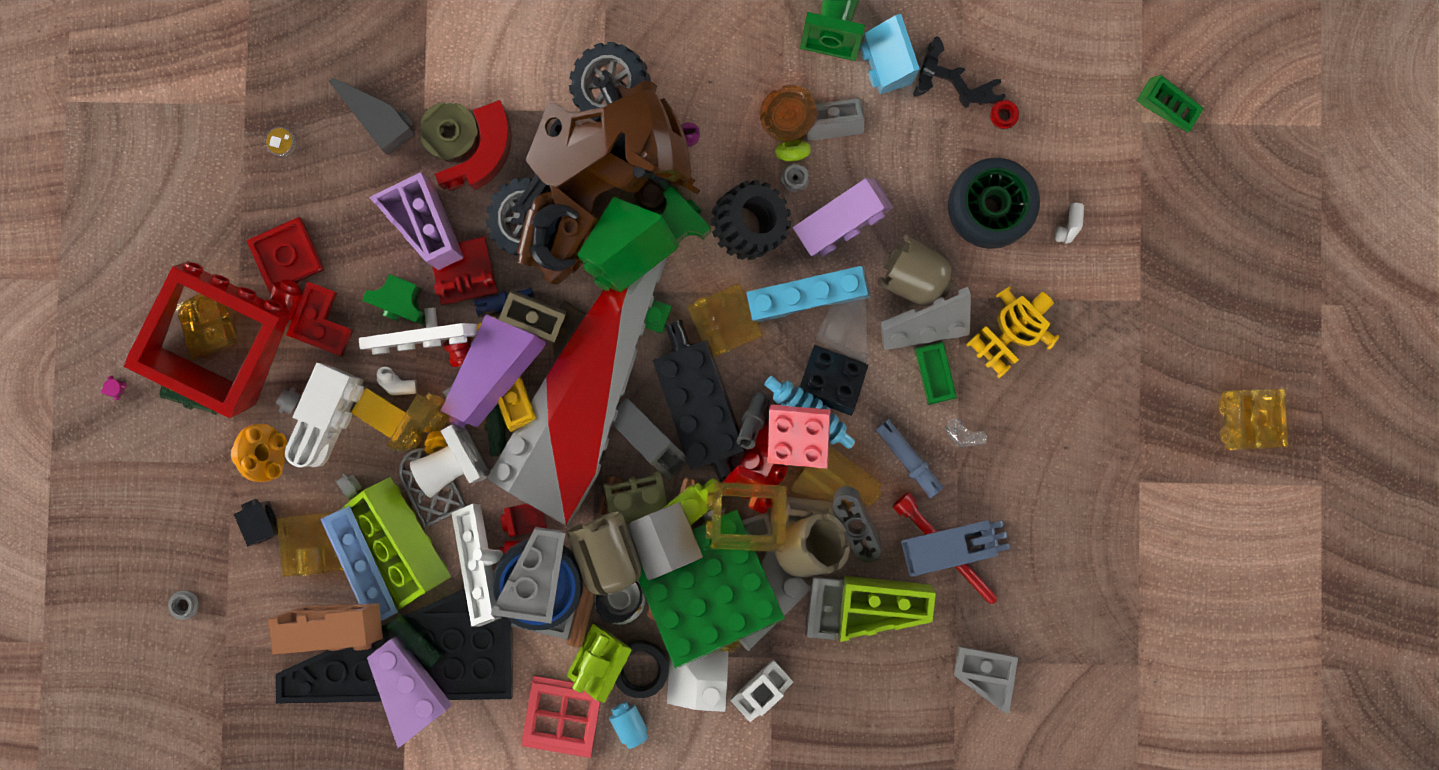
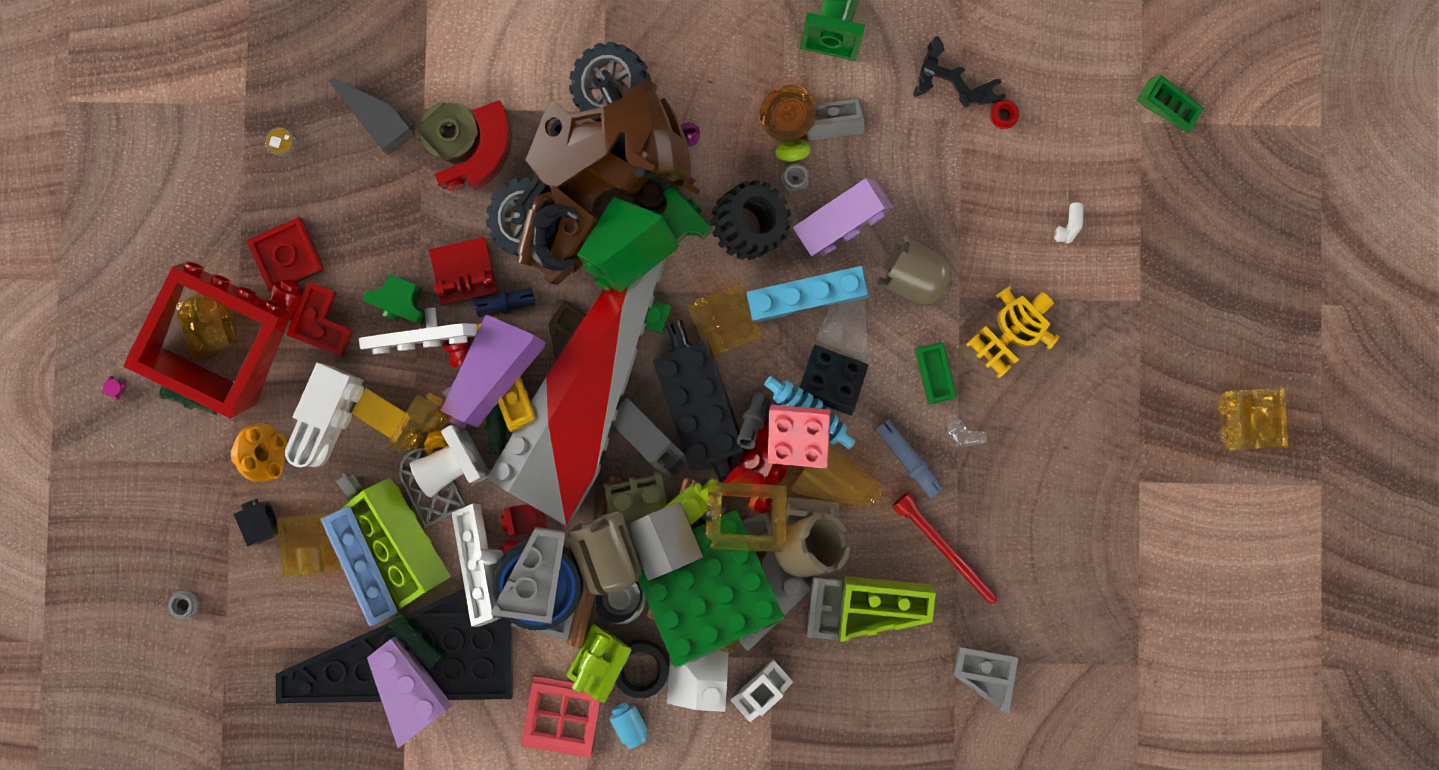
(288, 400): light grey plate -> none
(325, 628): nougat wedge -> none
(393, 384): white arm -> none
(421, 218): lavender wedge -> none
(532, 315): dark tan brick -> none
(857, 512): dark grey beam -> none
(889, 55): medium azure slope -> none
(939, 322): light grey wing -> none
(949, 547): sand blue hinge -> none
(1009, 187): wheel -> none

